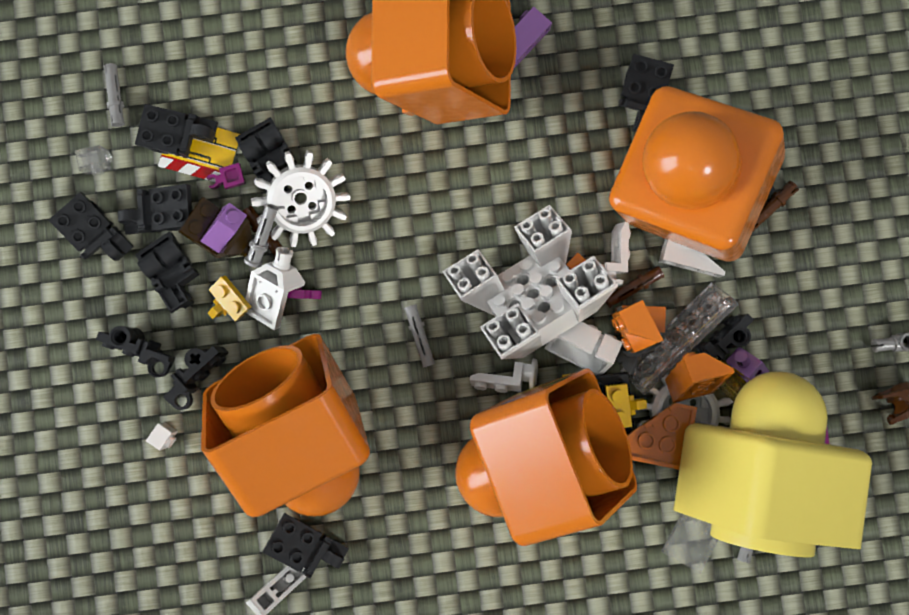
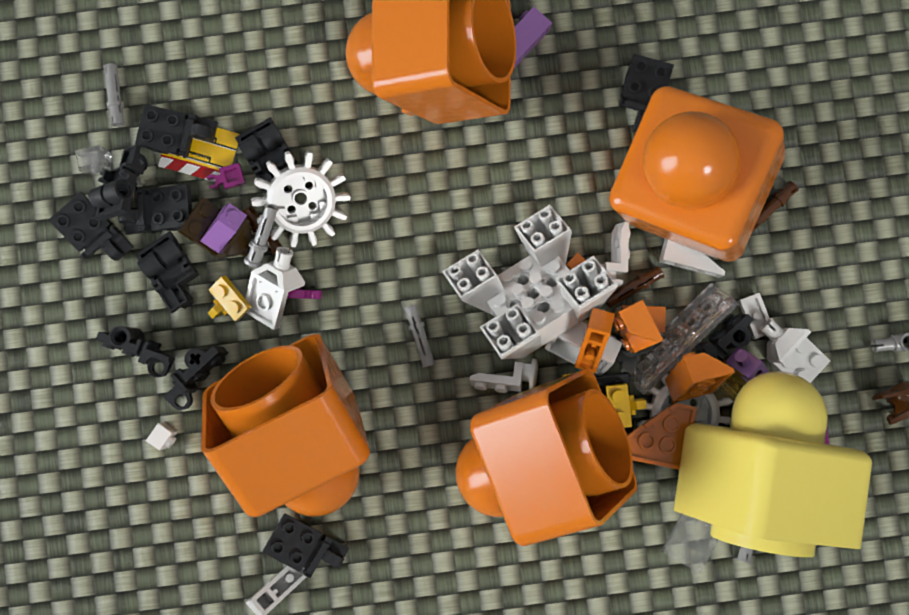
(118, 185): none -> black plate
(594, 339): none -> orange slope
(756, 309): none -> white plate
(793, 352): none -> white plate

